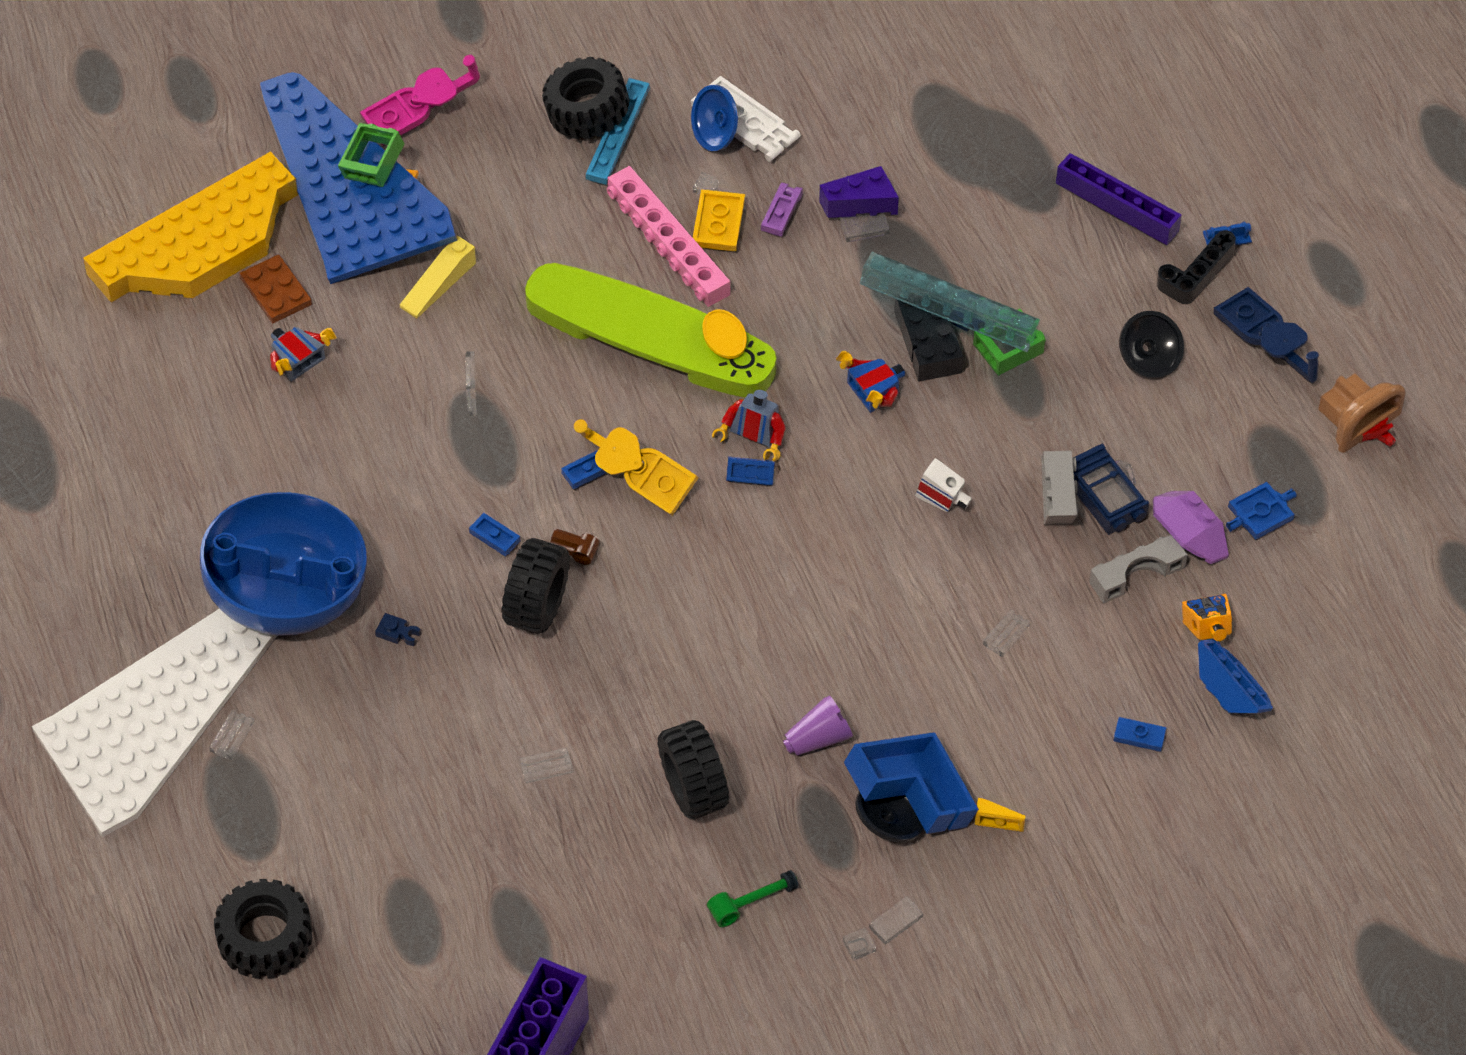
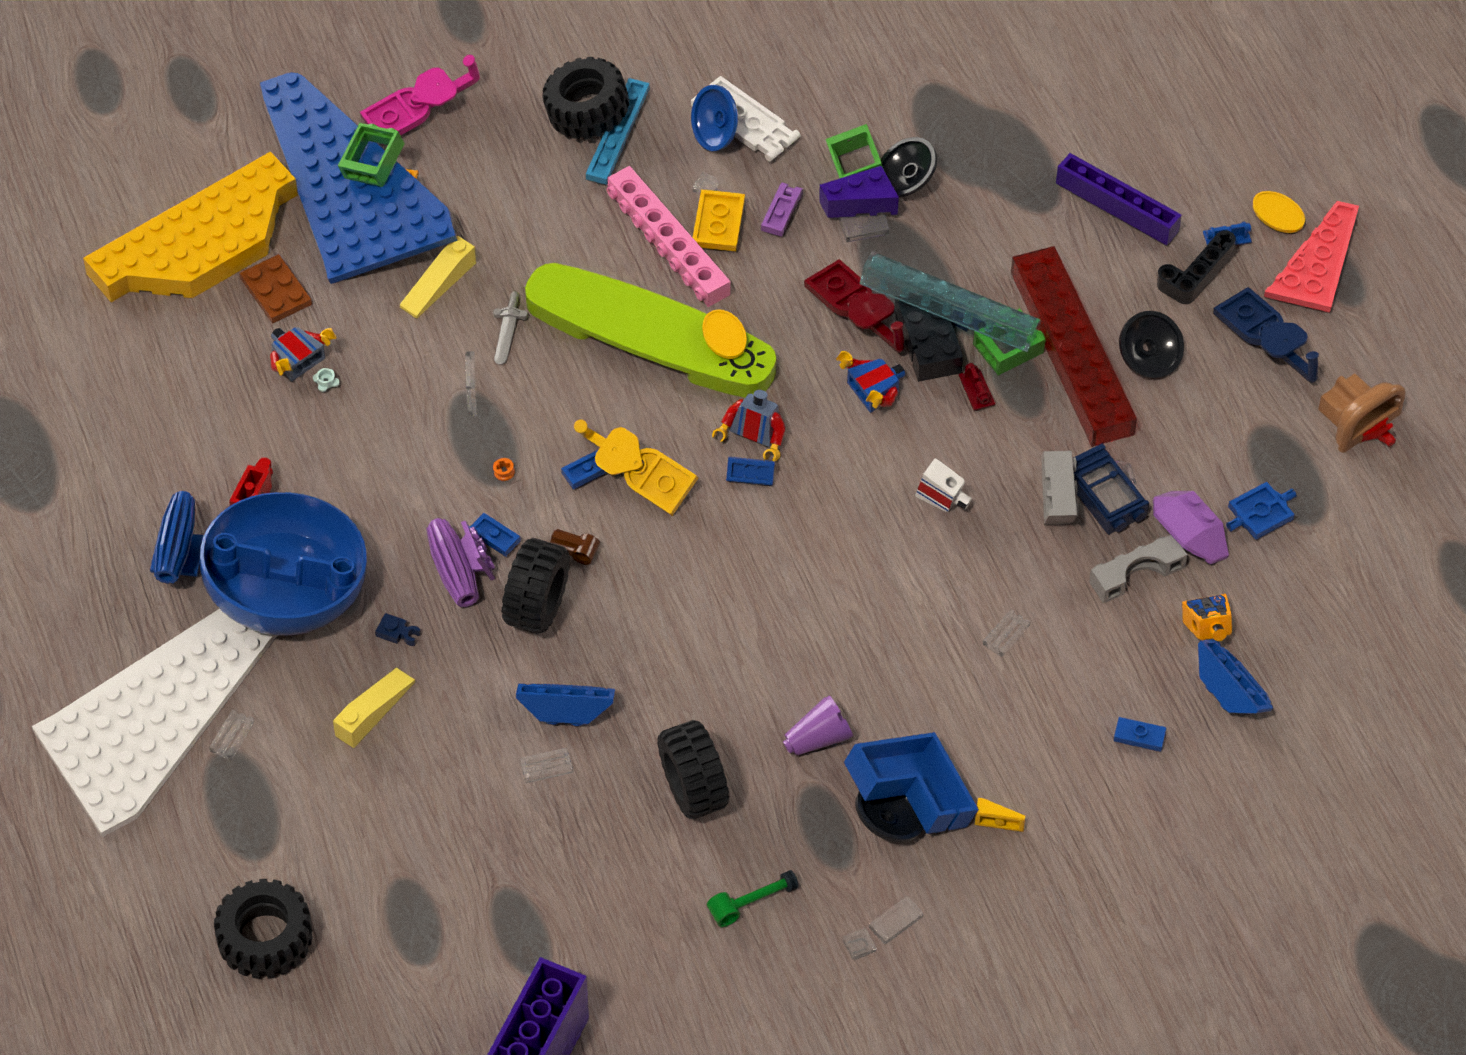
(176, 545): none -> blue plate
(254, 481): none -> red hinge
(325, 374): none -> light aqua plate
(370, 707): none -> light yellow slope
(458, 559): none -> medium lavender plate
(503, 462): none -> orange bush
(509, 317): none -> light grey sword
(565, 702): none -> blue wedge
(844, 295): none -> dark red plate
(859, 138): none -> bright green window
(909, 165): none -> black dish
(976, 387): none -> dark red hinge
(1073, 346): none -> clear red brick
(1278, 212): none -> yellow piece
(1316, 266): none -> coral wing

